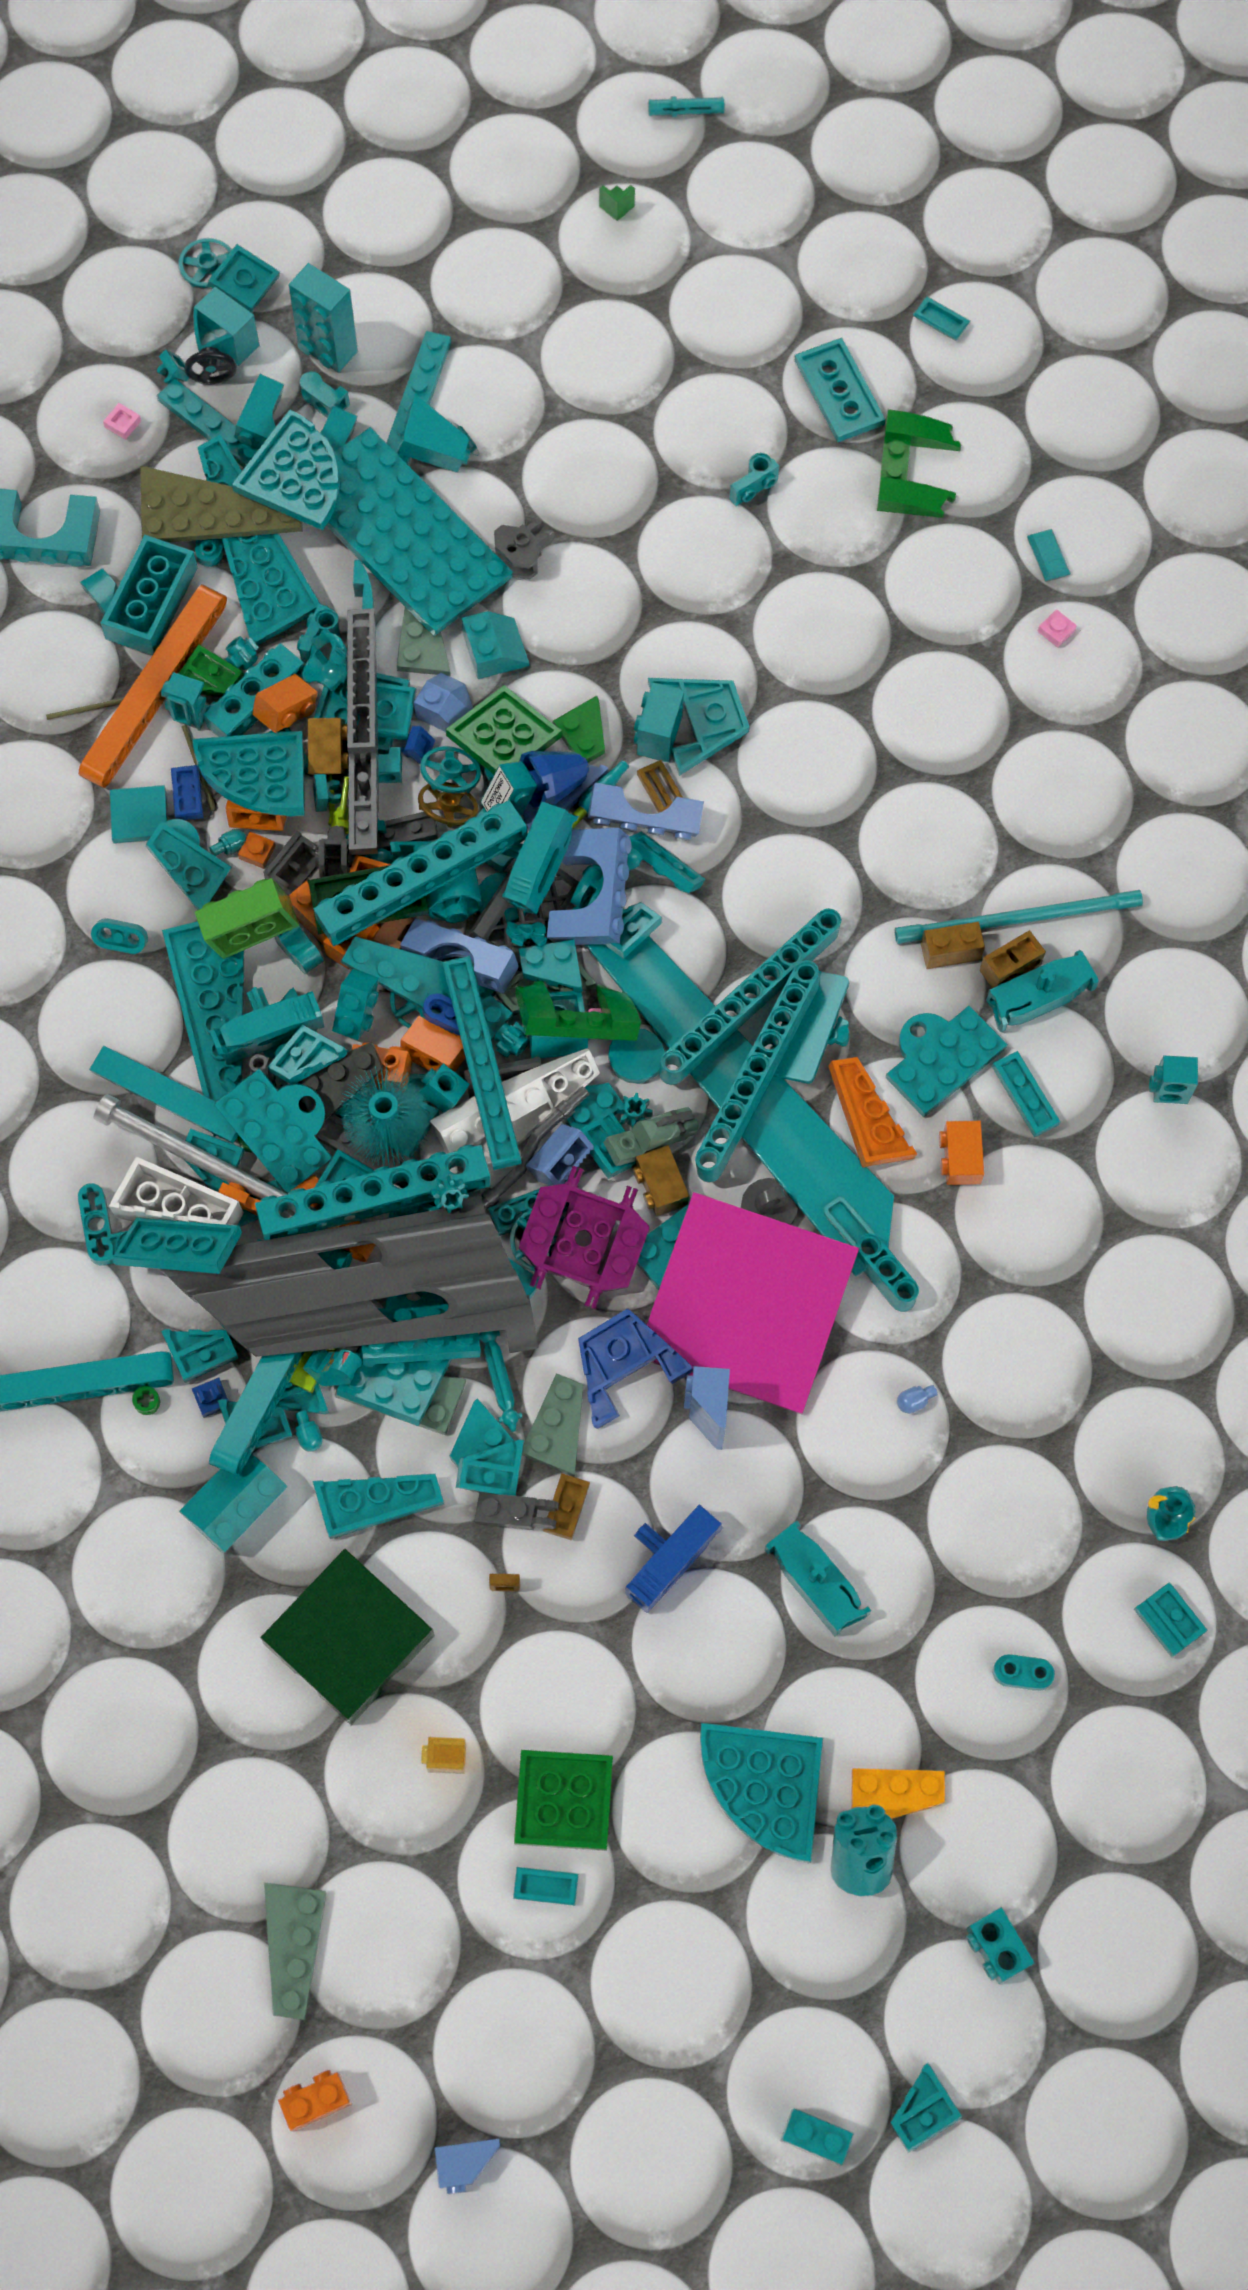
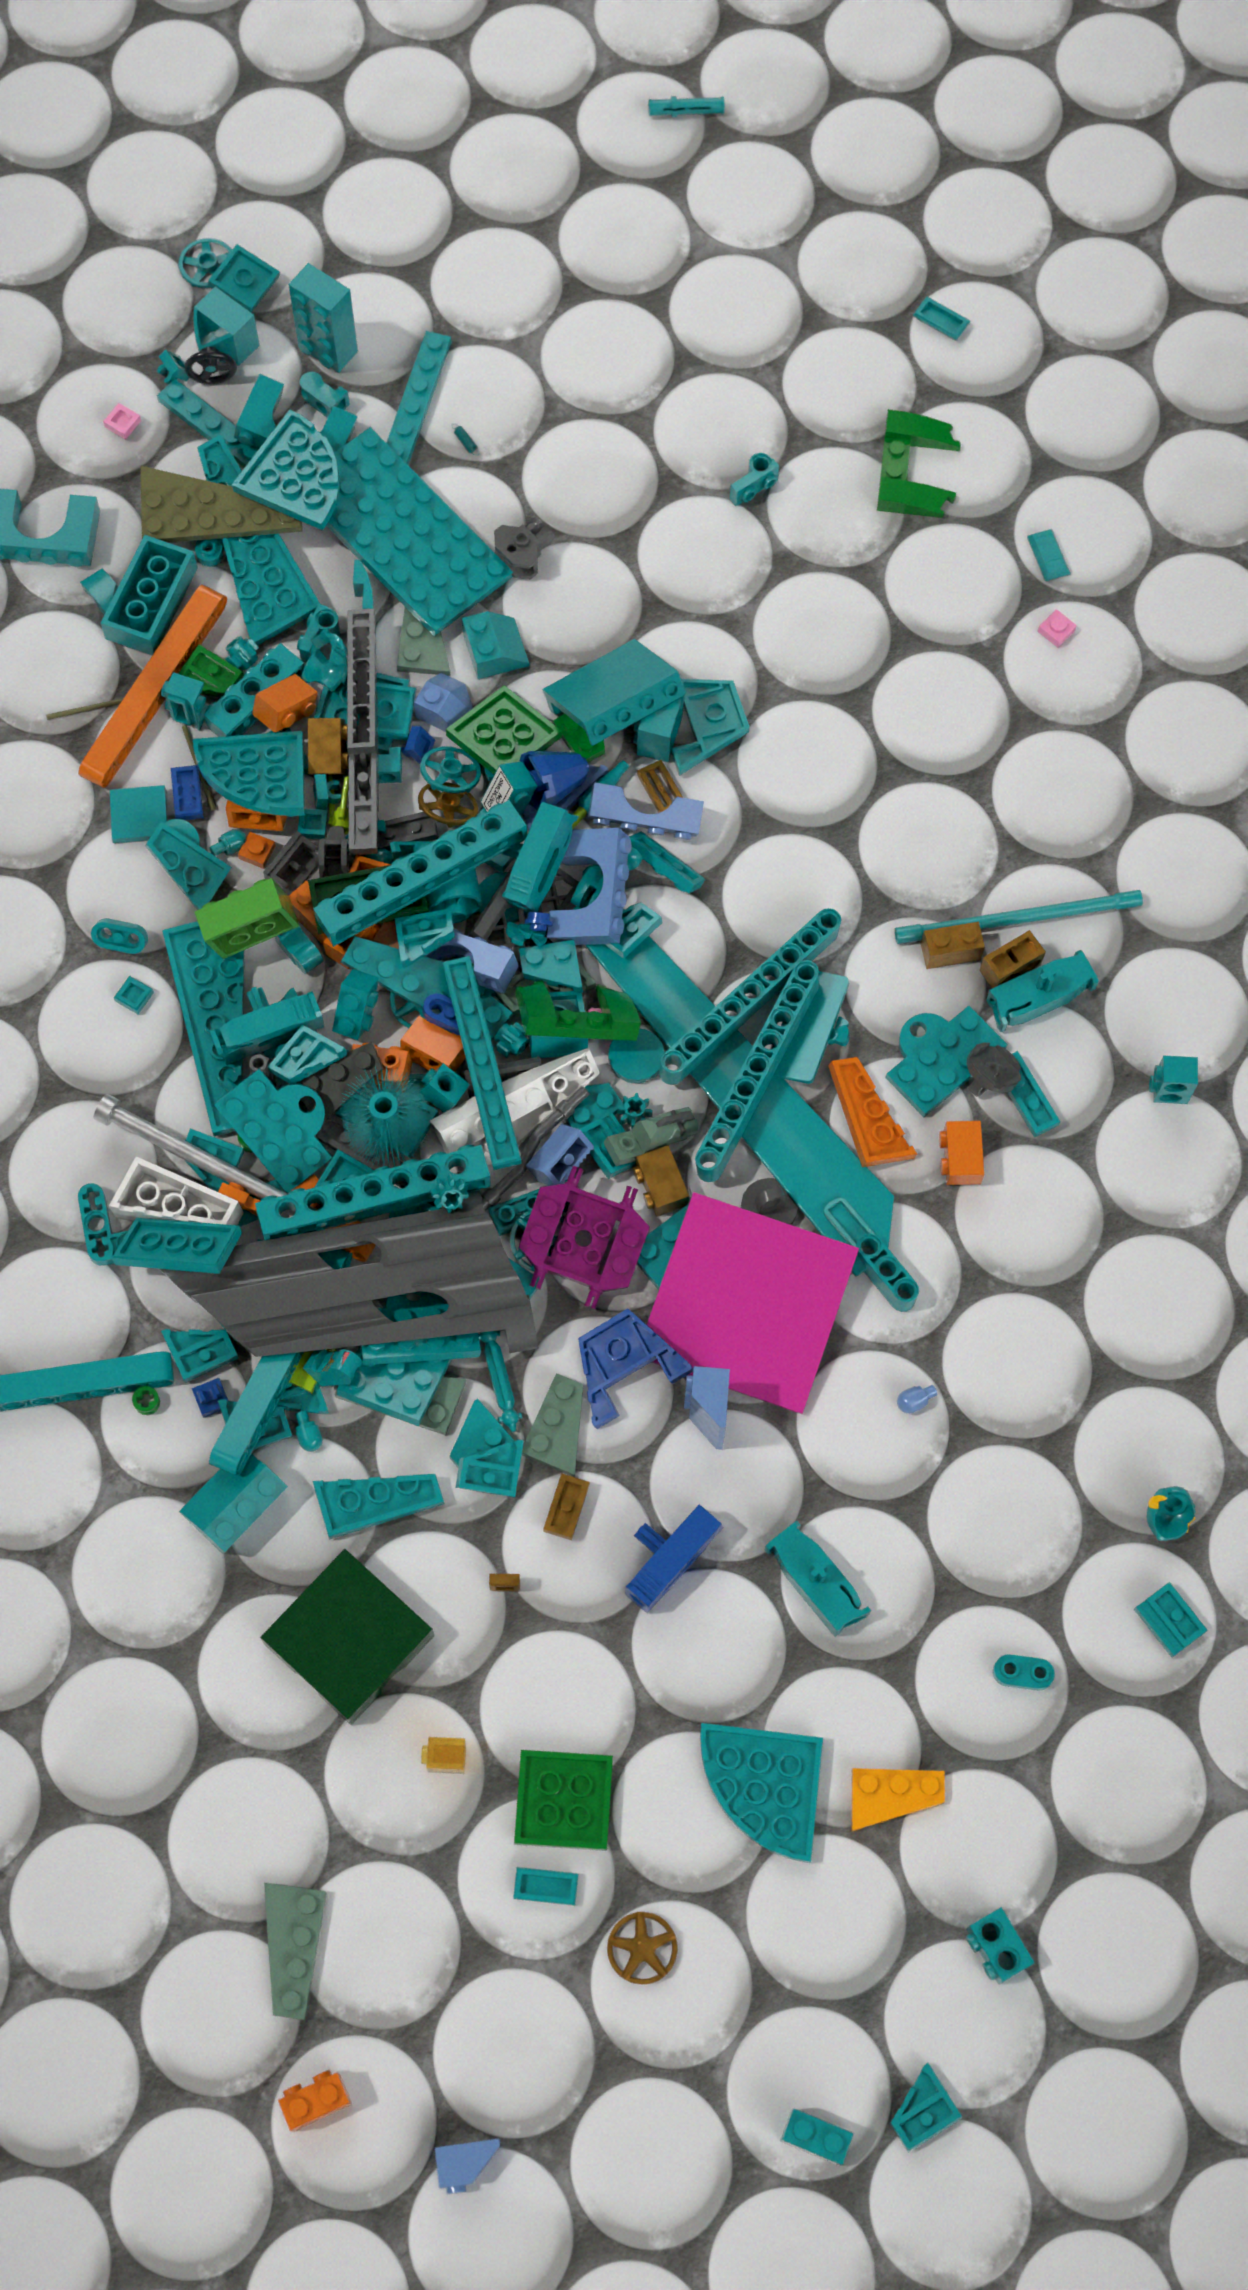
(133, 995): none -> teal tile
(162, 1092): teal tile -> none
(313, 824): none -> teal plate
(423, 934): none -> teal wing
(433, 438): teal slope -> none
(513, 1511): dark grey hinge -> none
(538, 921): none -> blue plate
(615, 690): none -> teal panel
(616, 201): green panel -> none
(642, 1948): none -> pearl gold wheel
(847, 376): teal plate -> none
(863, 1850): teal cylinder -> none
(992, 1069): none -> dark grey tile

